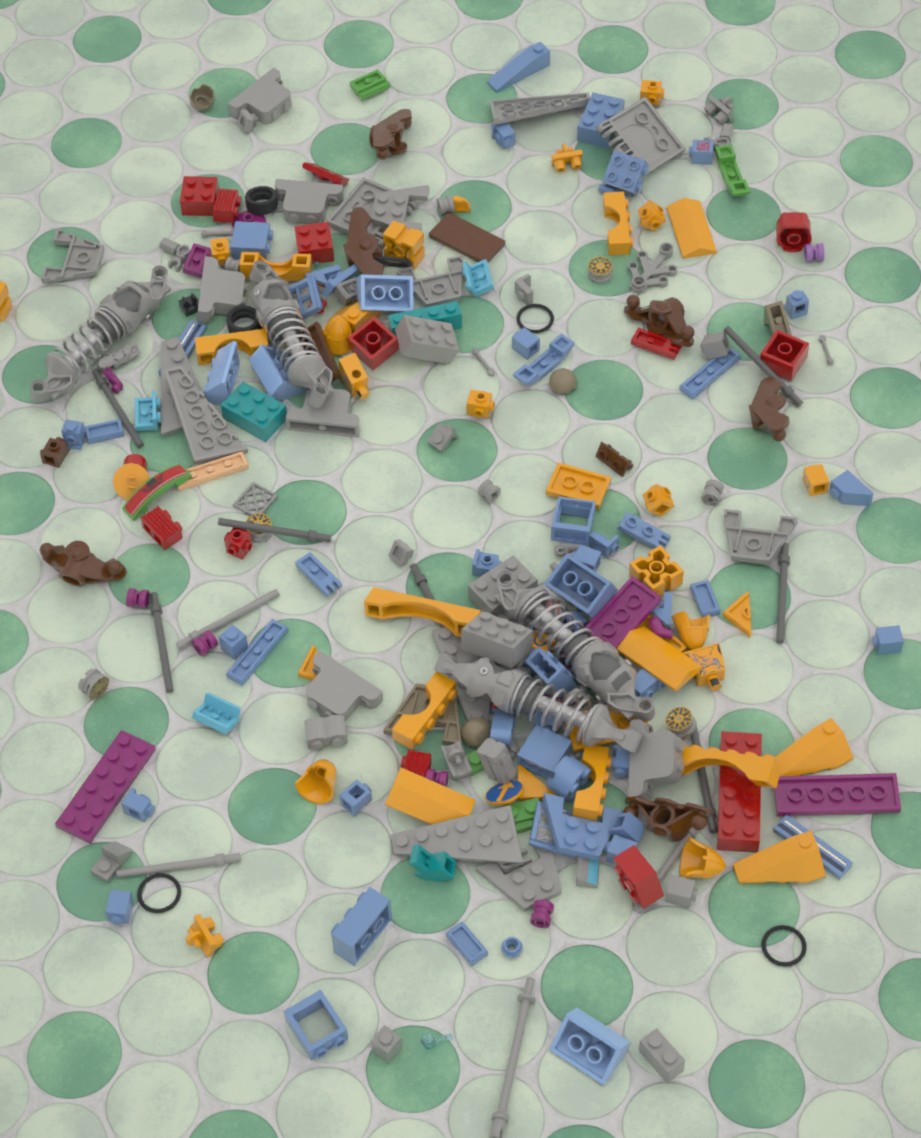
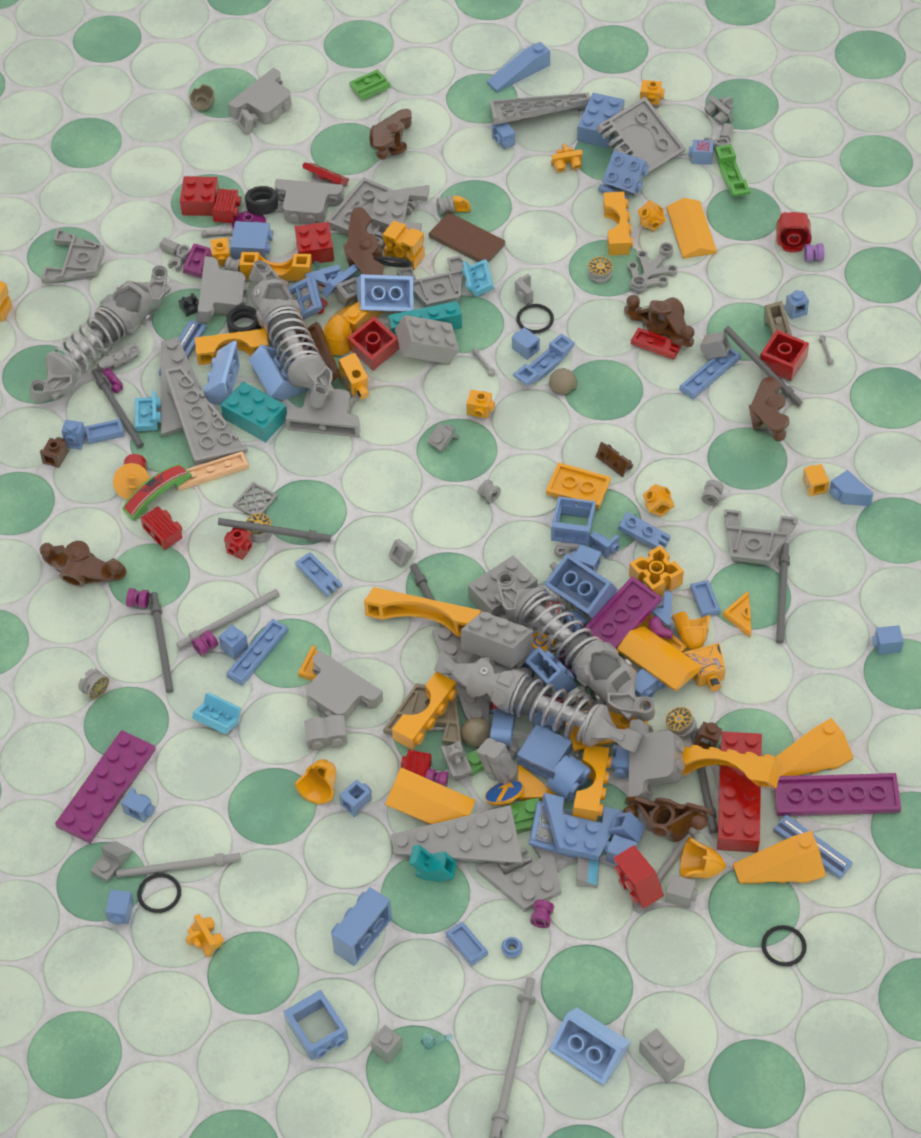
(484, 562): medium blue brick -> none
(710, 732): none -> reddish brown brick

